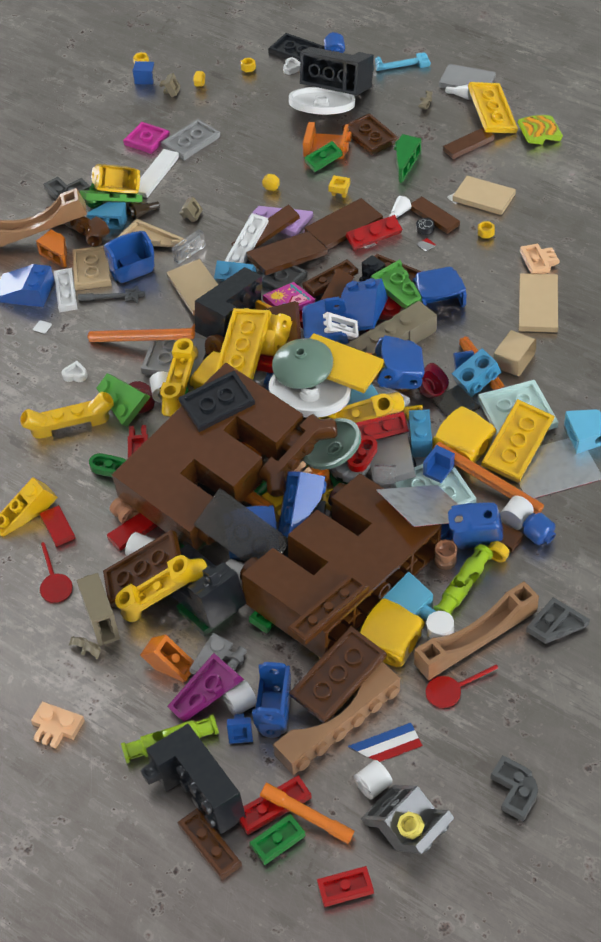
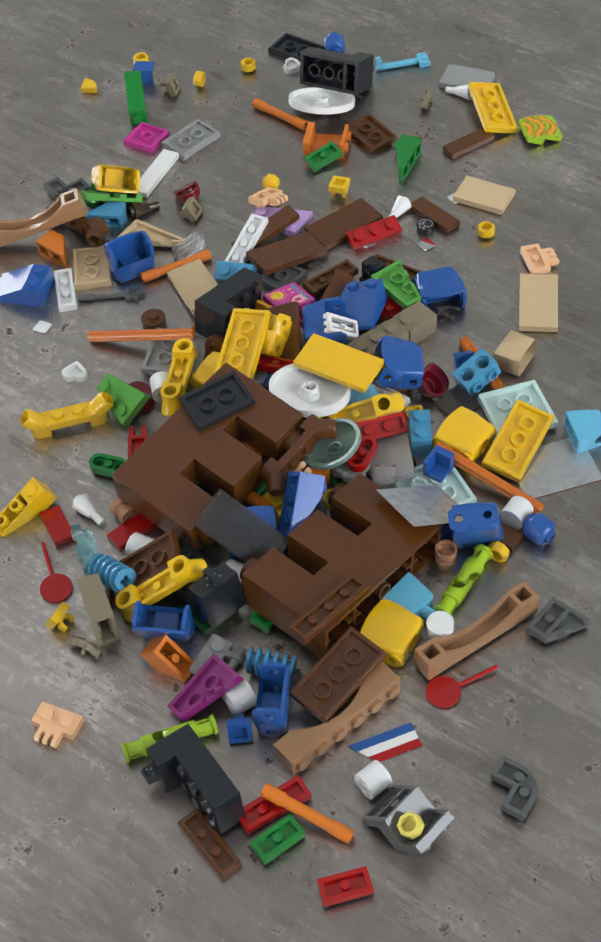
(58, 617): none -> yellow tile
(84, 505): none -> white cone
(85, 545): none -> clear light blue piece
(89, 86): none -> yellow tile
(112, 572): none -> dark azure piece
(135, 97): none -> green slope
(153, 319): none -> reddish brown wheel
(155, 273): none -> orange piece
(157, 621): none -> blue piece
(187, 191): none -> dark red cap
(256, 658): none -> dark azure piece
(268, 196): none -> light nougat hinge
(294, 120): none -> orange piece
(302, 363): sand green dish -> none

